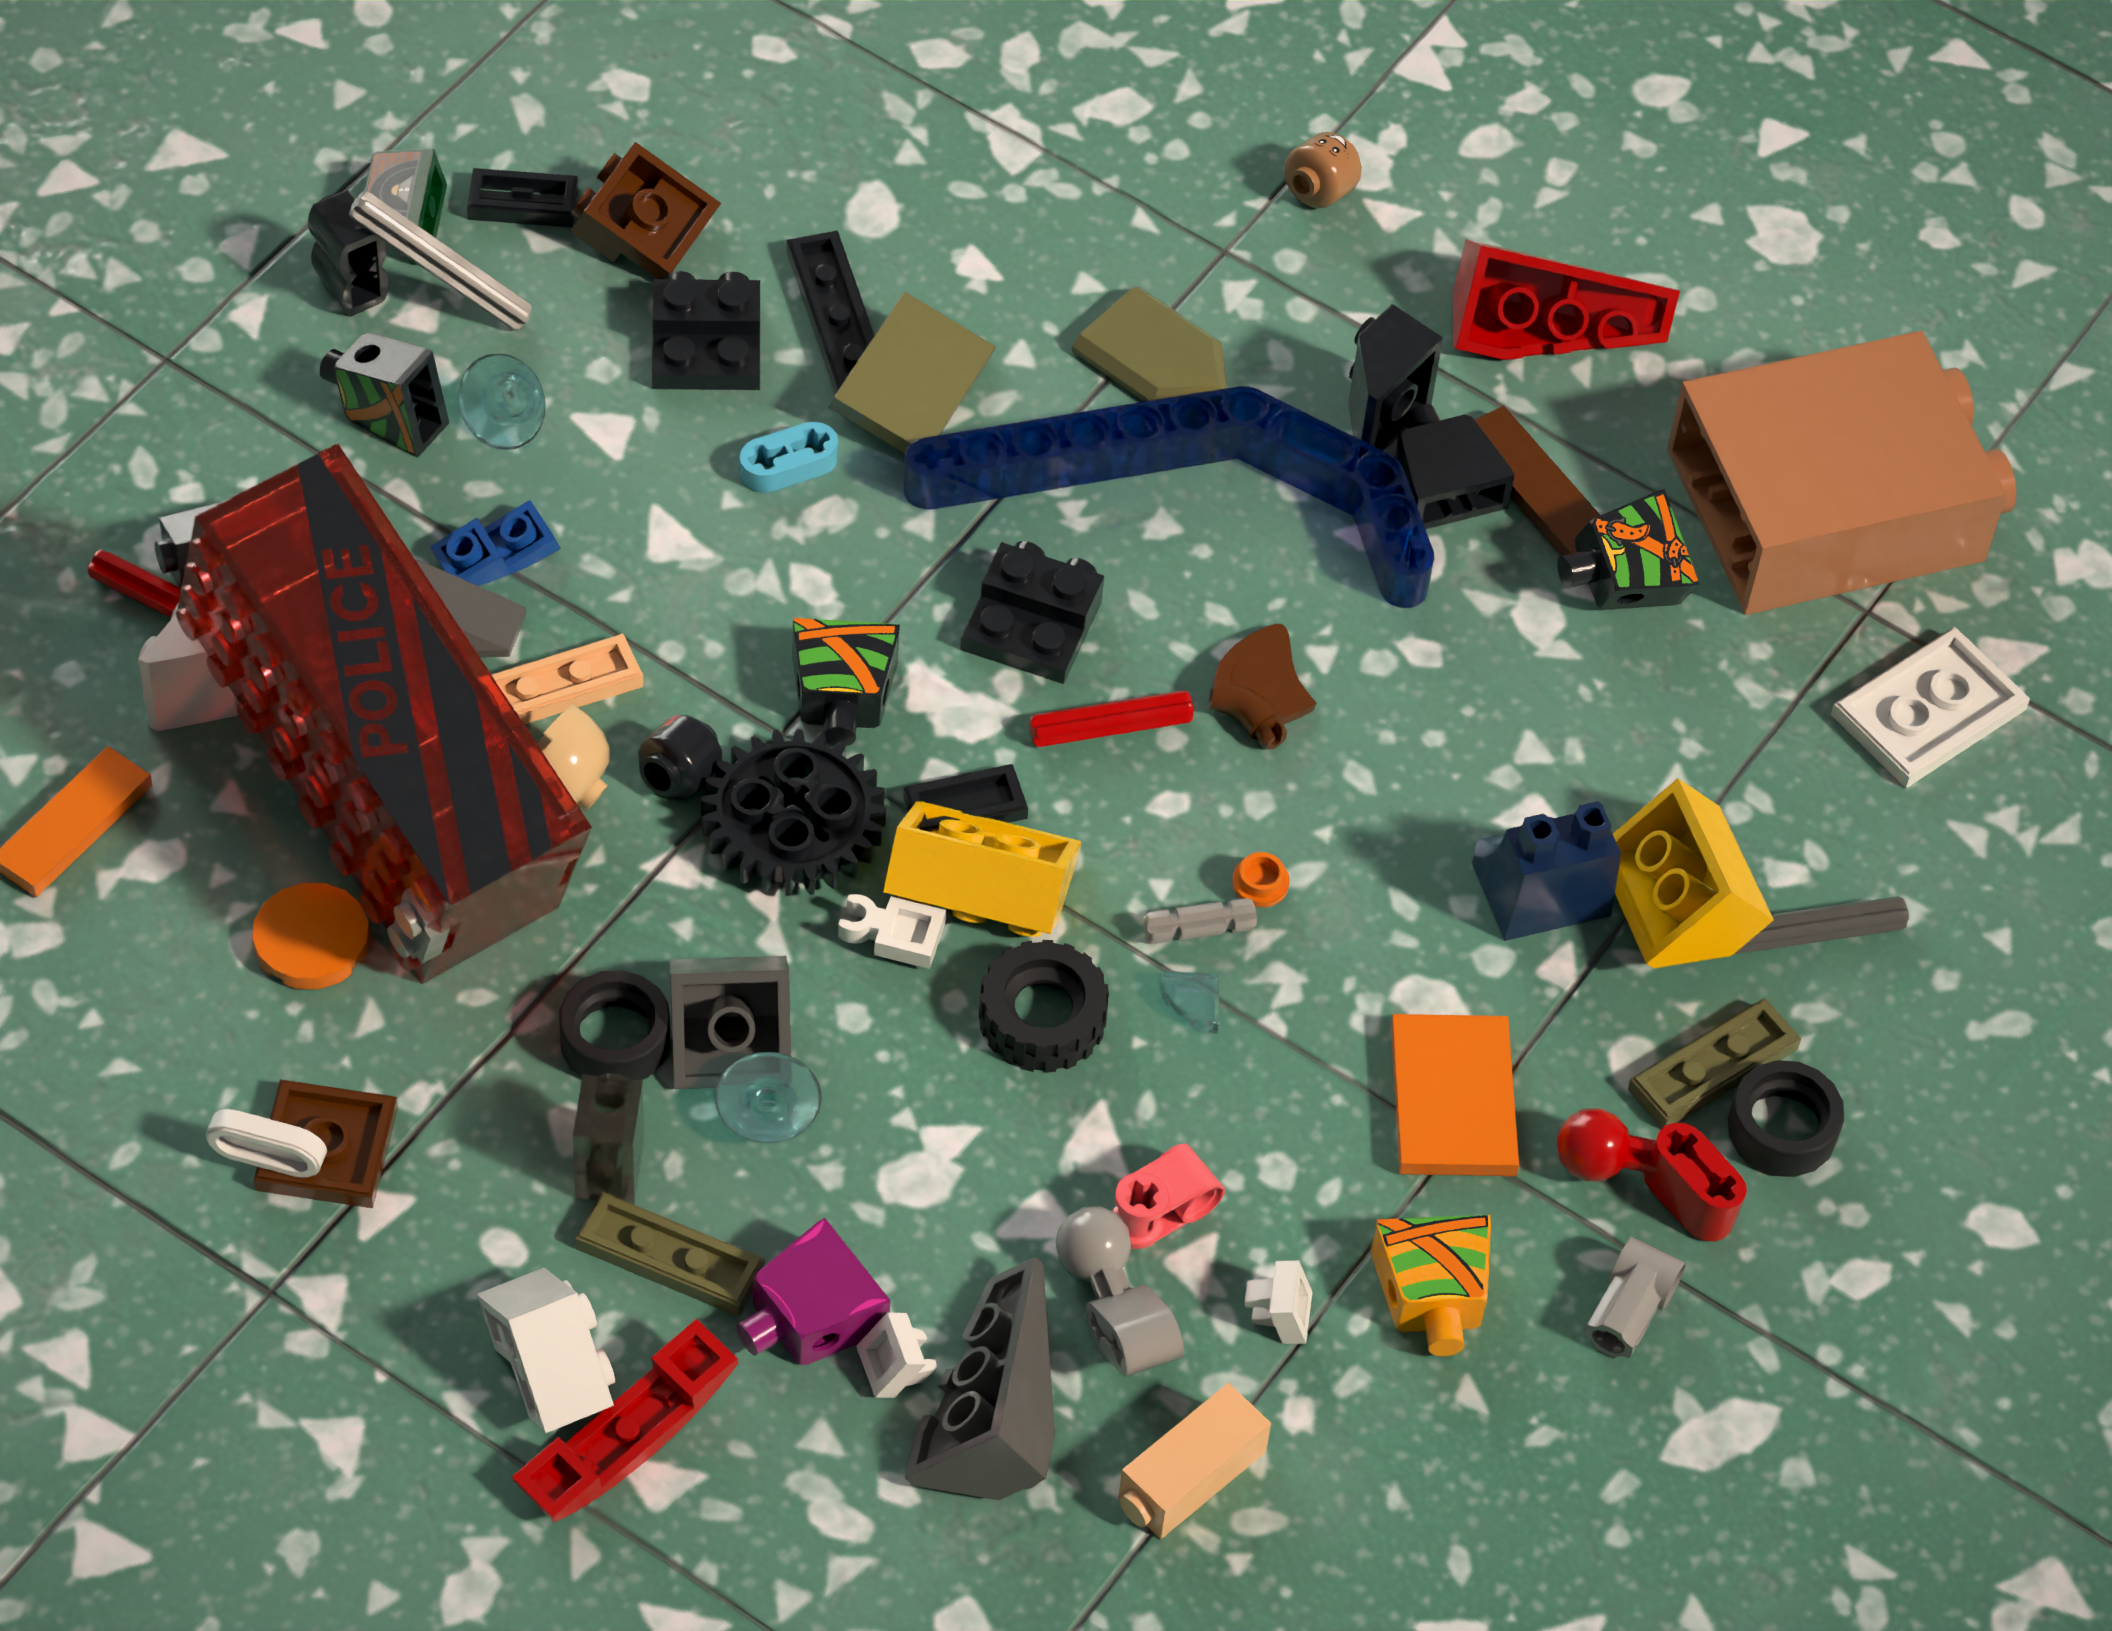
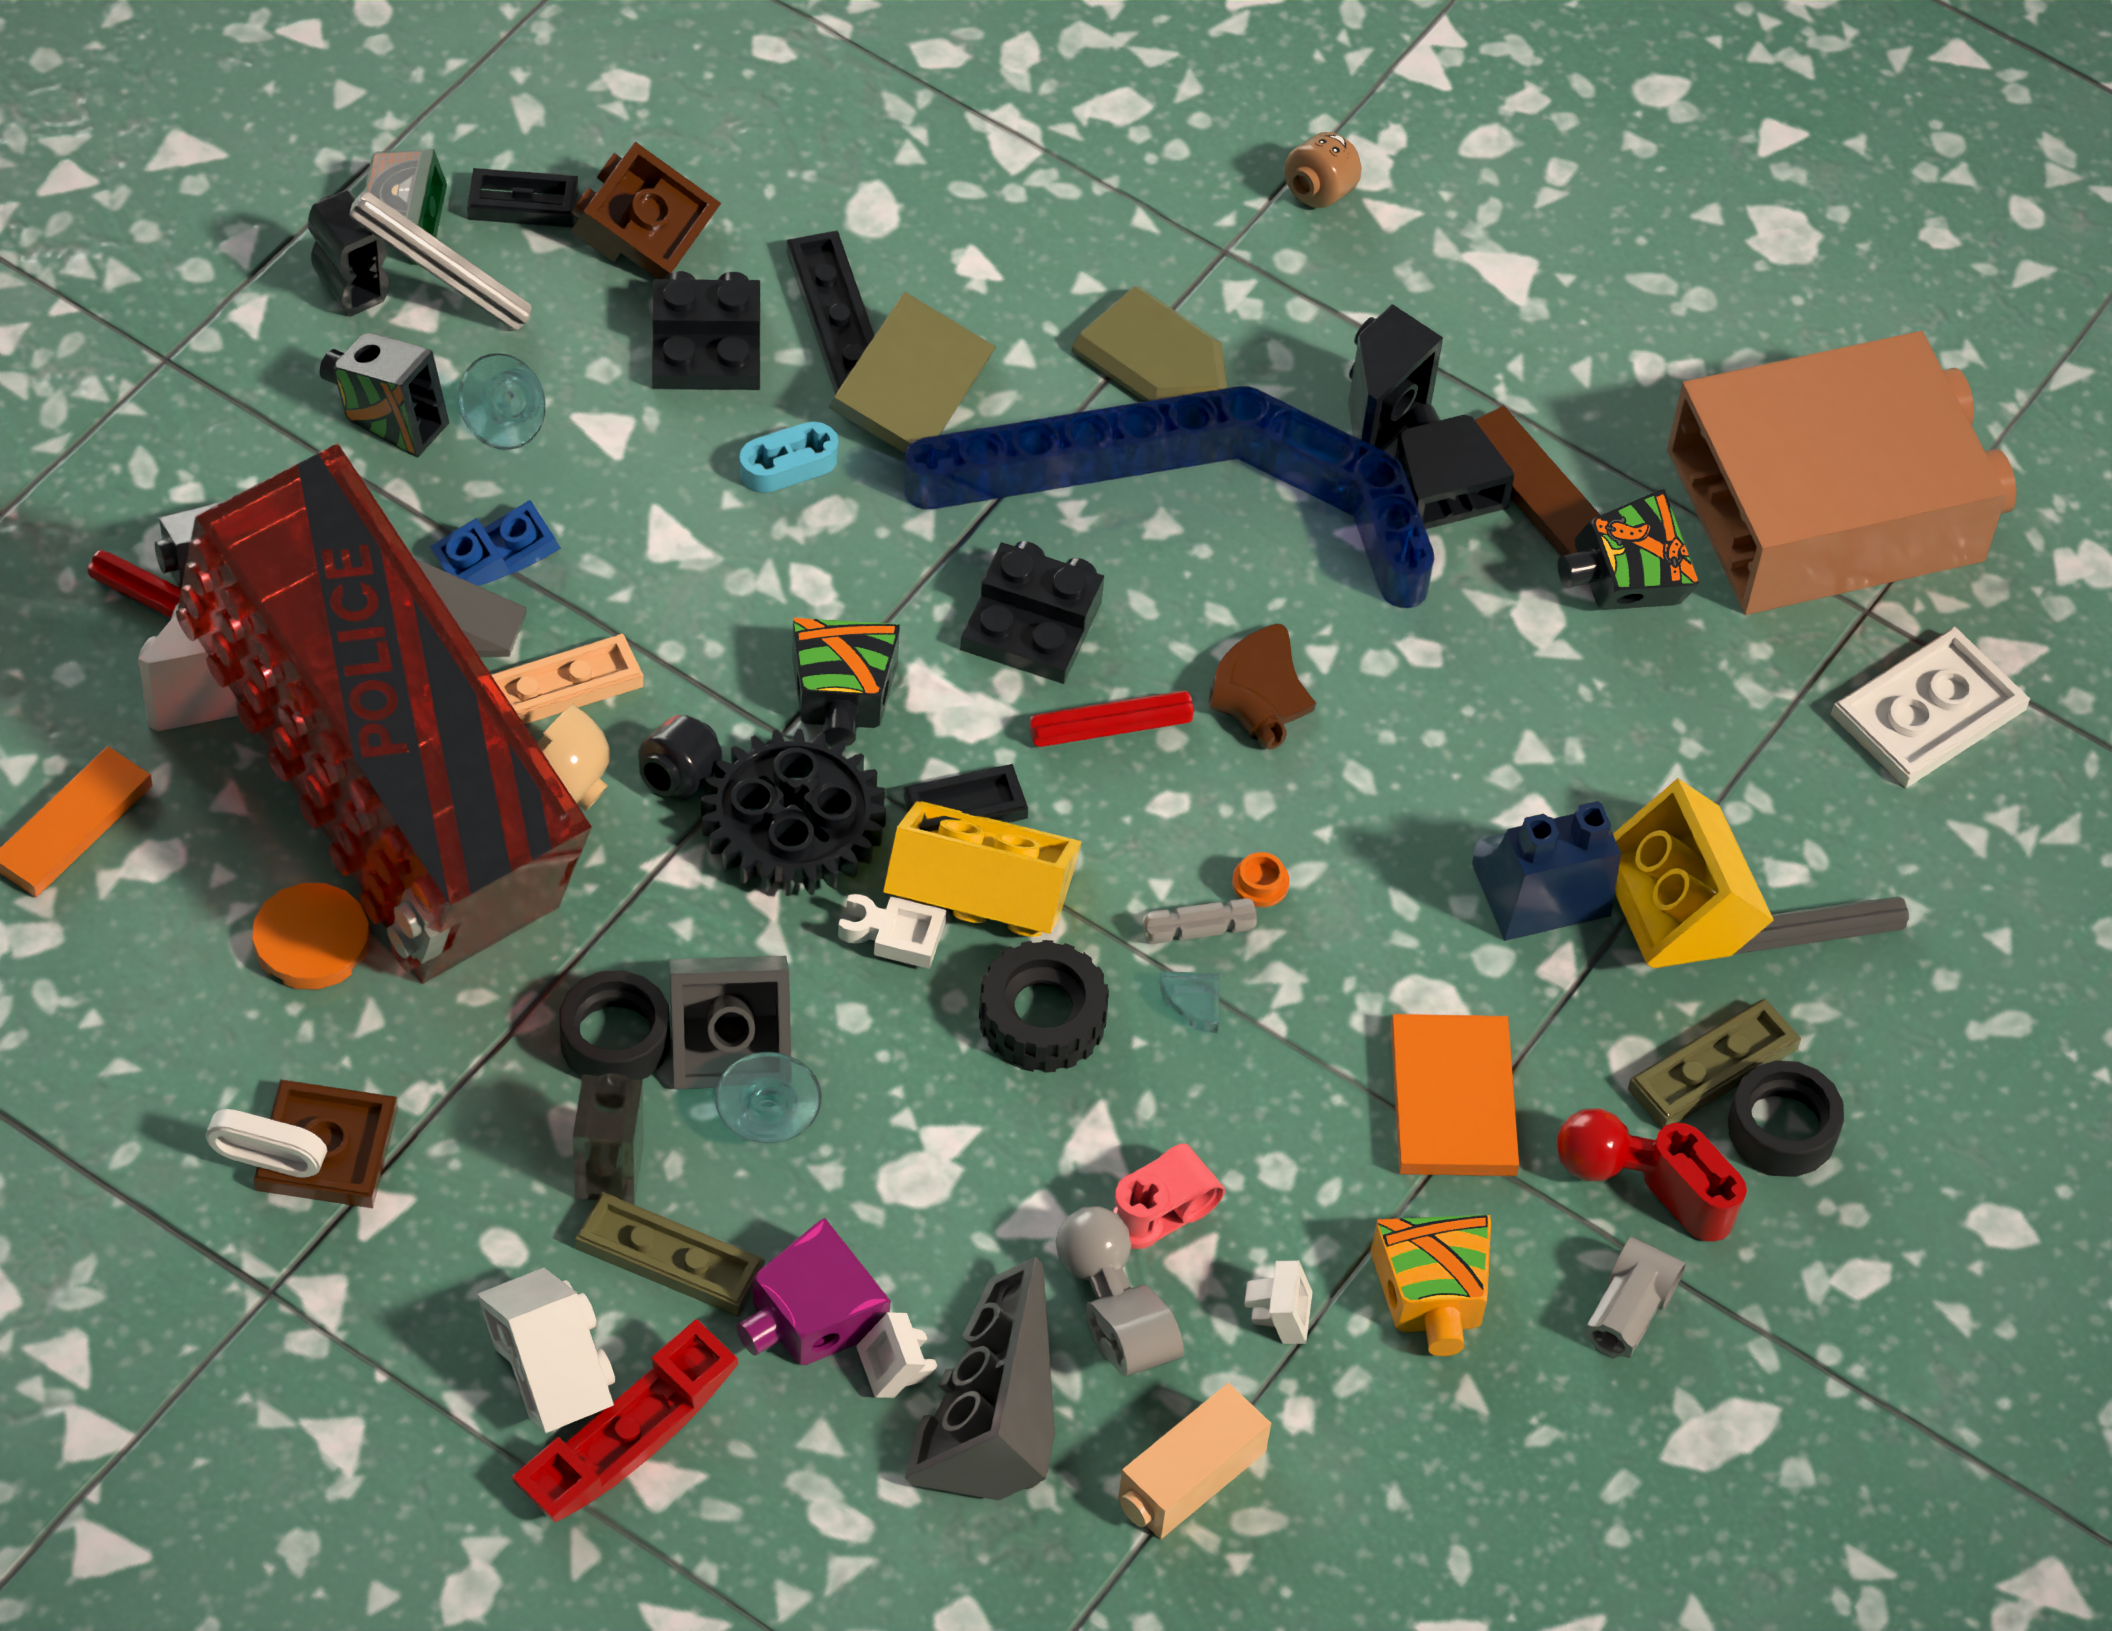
(1534, 305): red wedge -> none

